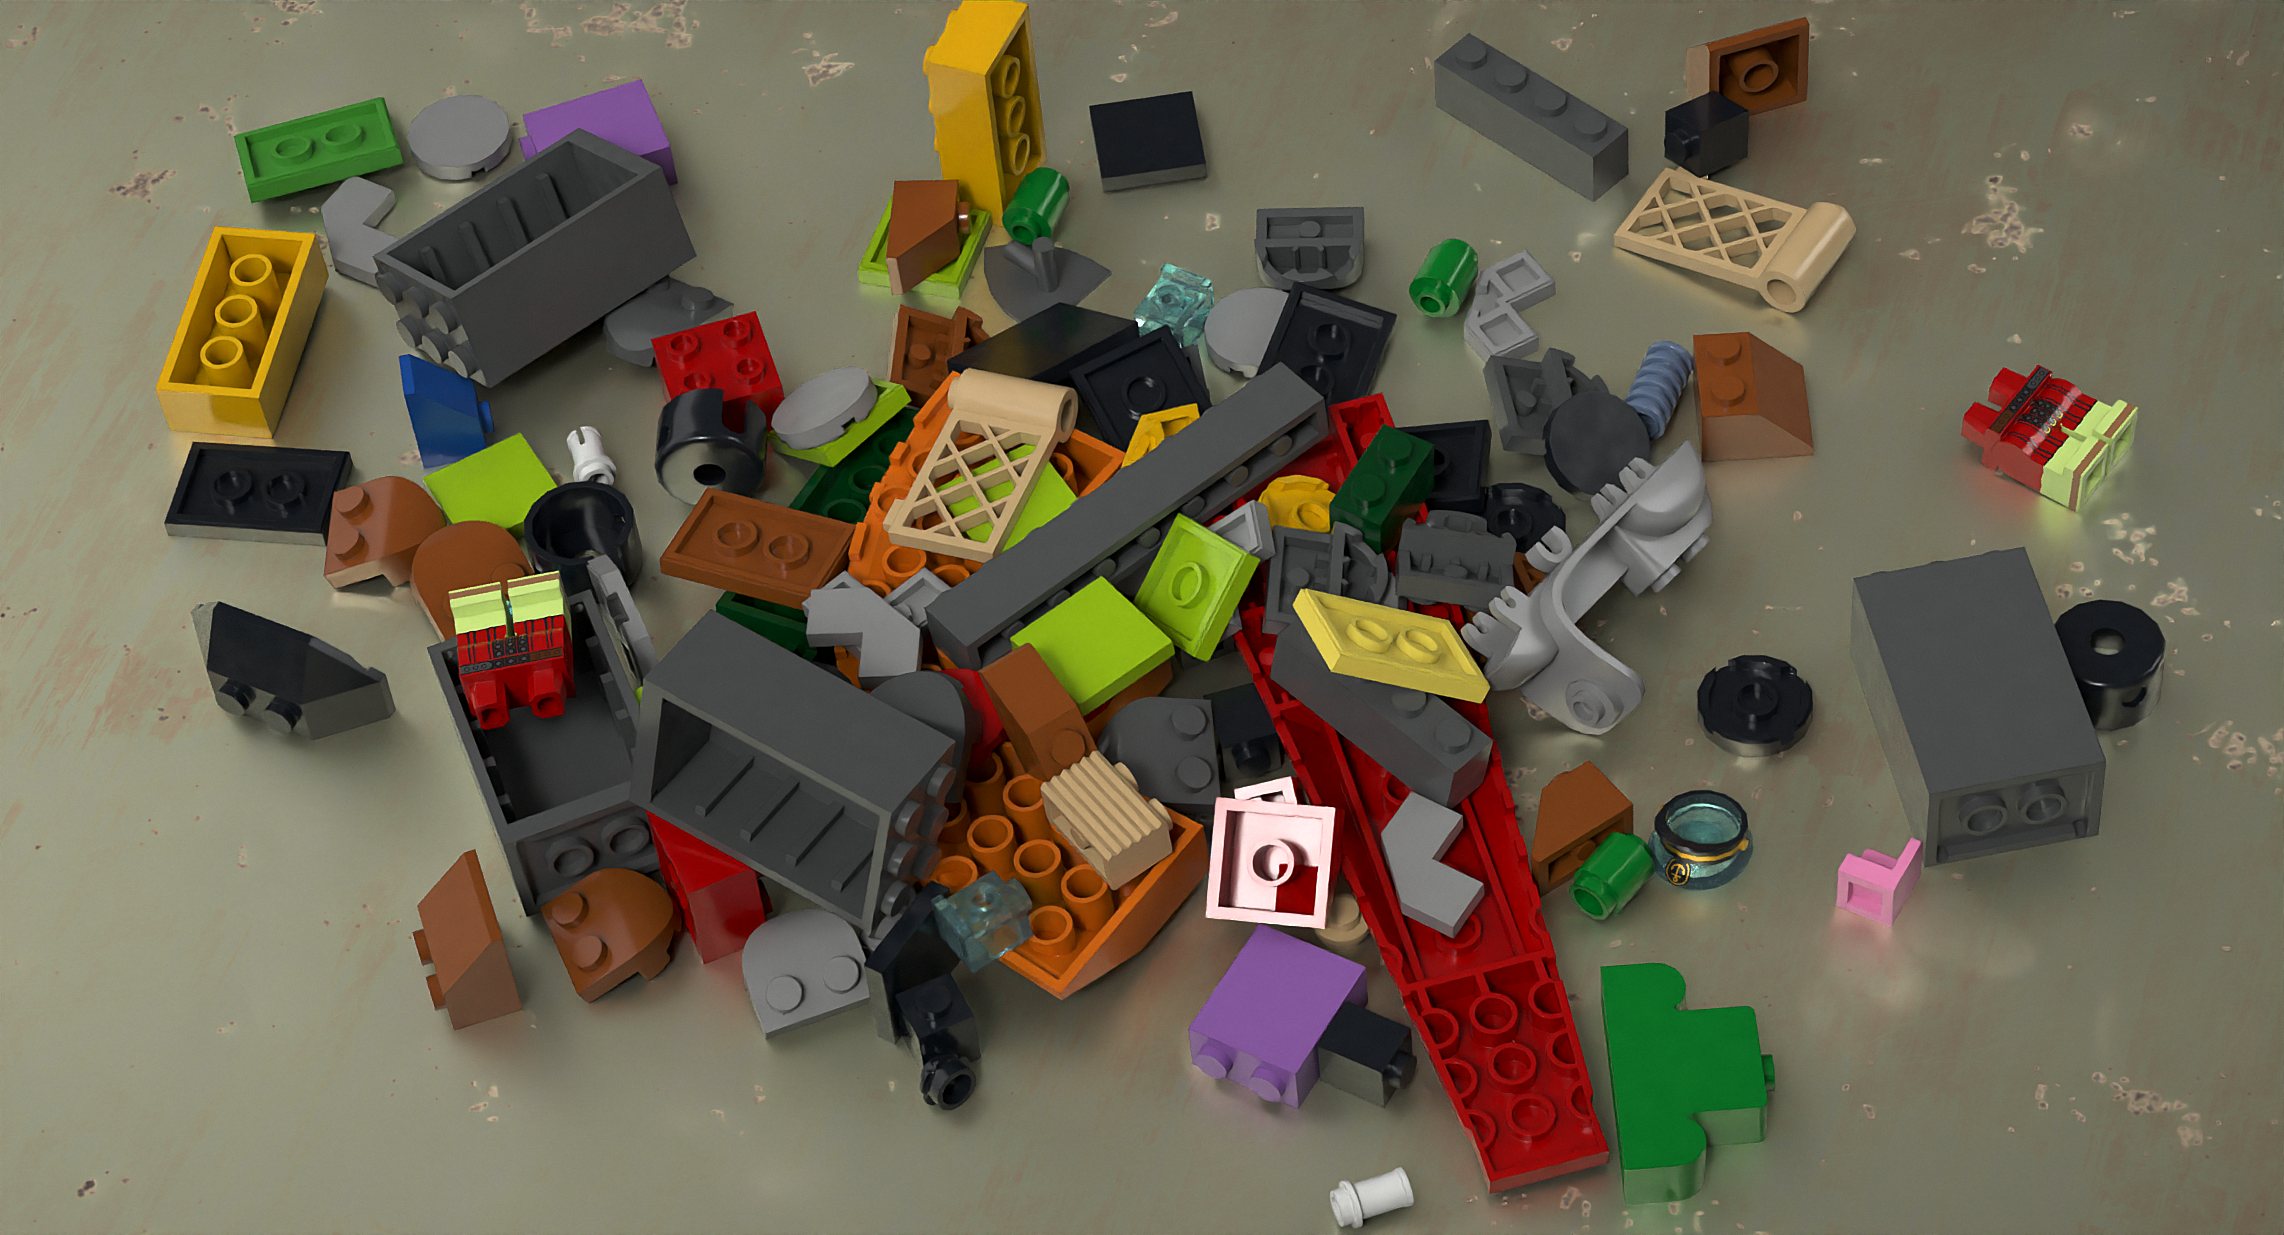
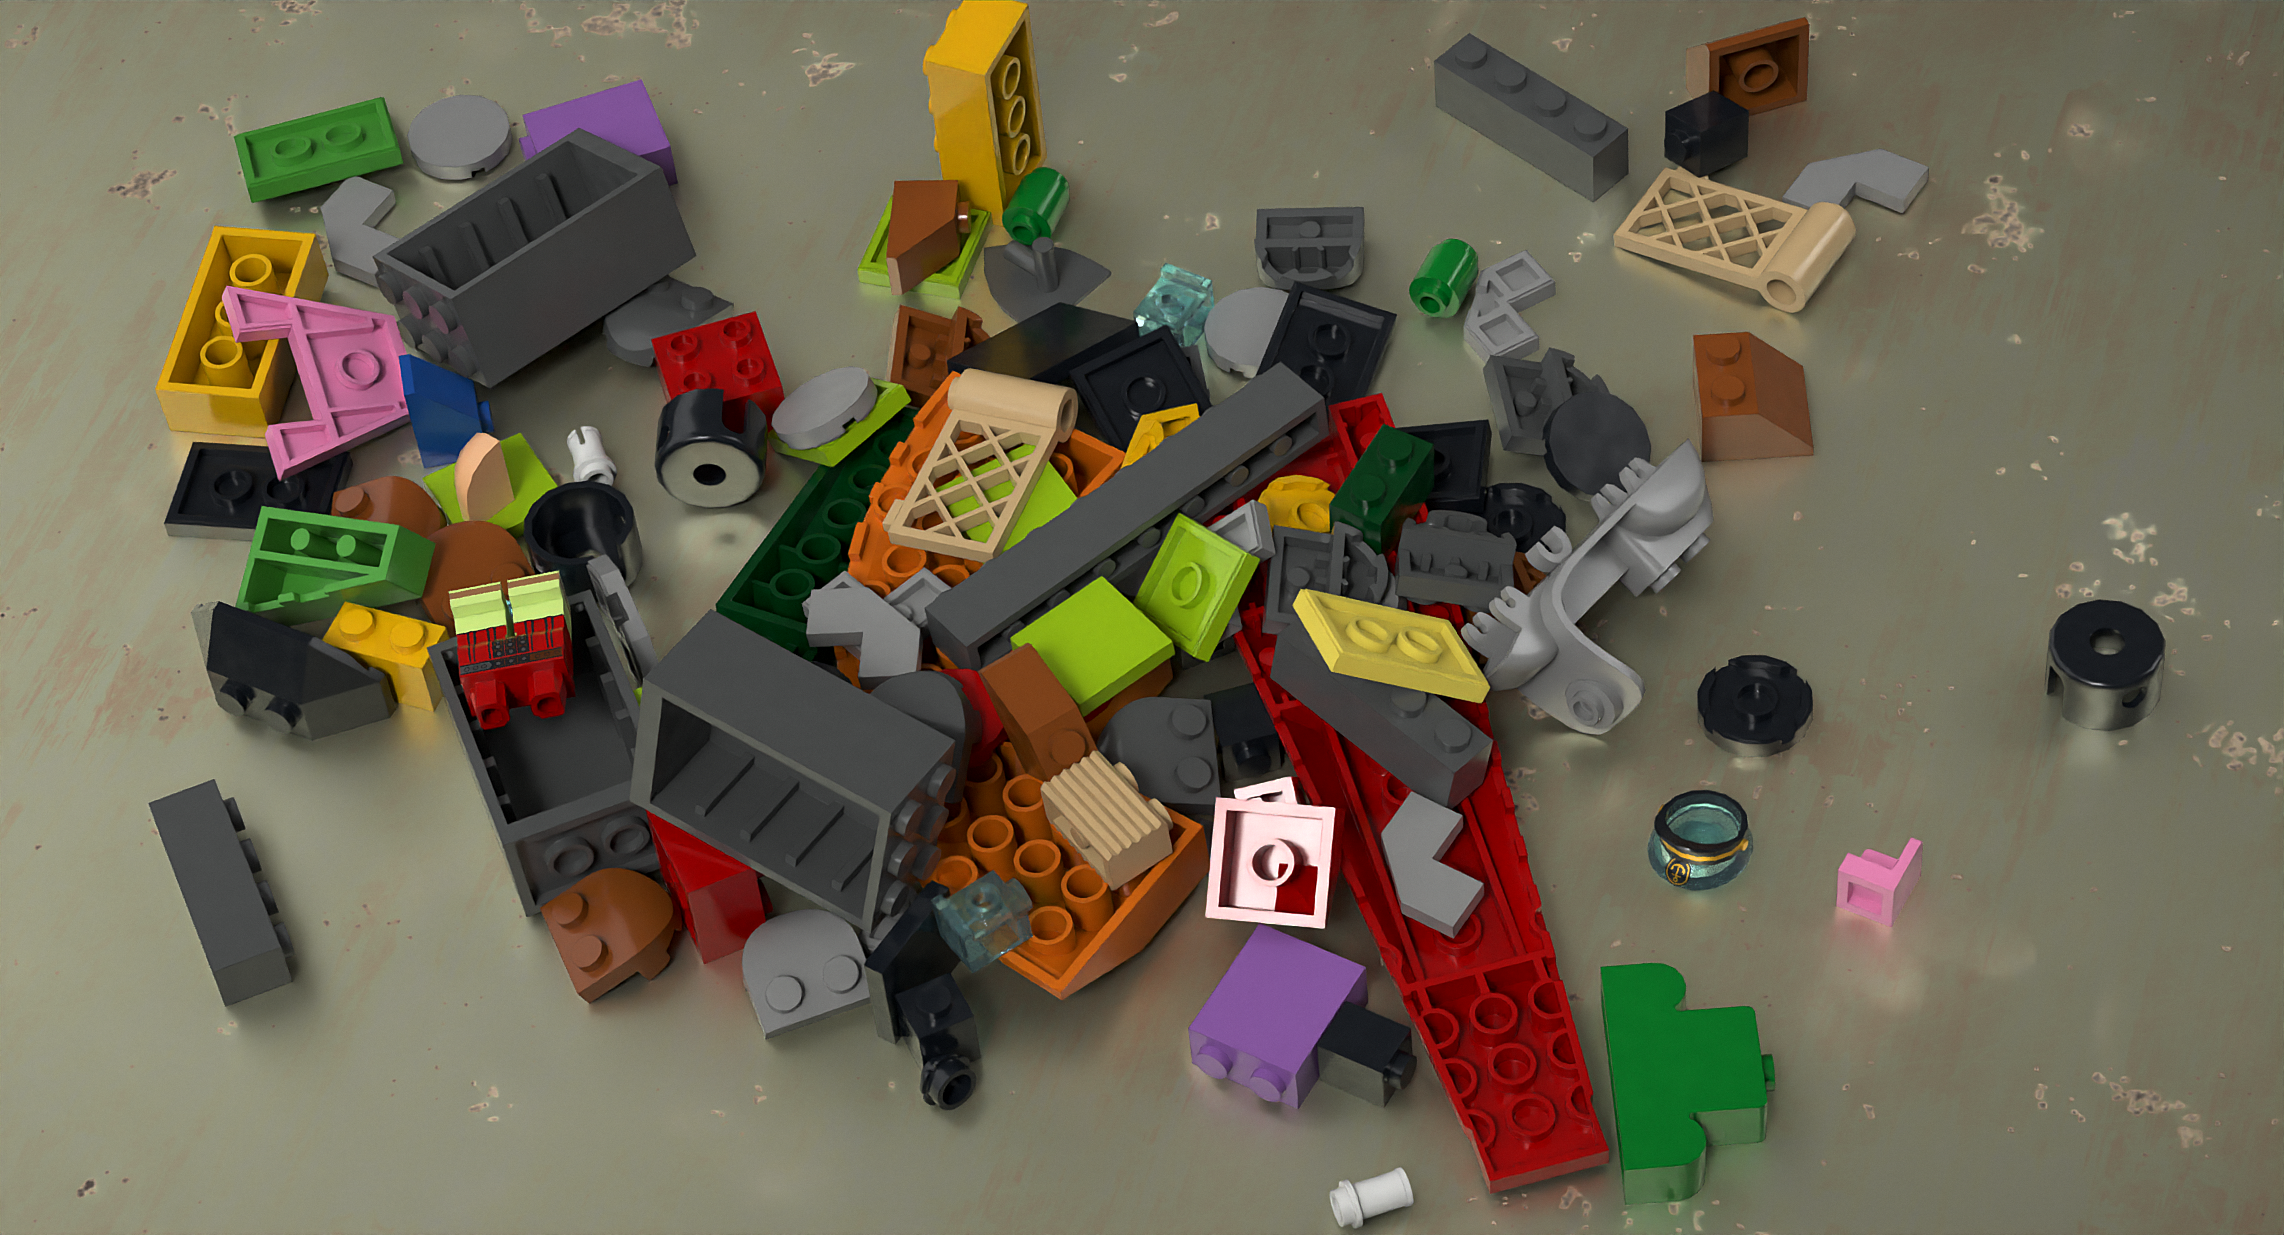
(221, 892): none -> dark grey brick
(313, 563): none -> bright green wedge
(345, 367): none -> bright pink wing
(394, 647): none -> yellow brick
(466, 947): dark orange slope -> none
(482, 479): none -> light nougat brick
(757, 548): dark orange tile -> none
(1147, 141): black tile -> none
(1345, 925): tan plate -> none
(1572, 821): dark orange slope -> none
(1612, 875): green brick -> none
(1659, 385): sand blue piece -> none
(1869, 174): none -> light grey tile
(1976, 706): dark grey container -> none
(2050, 434): hips -> none

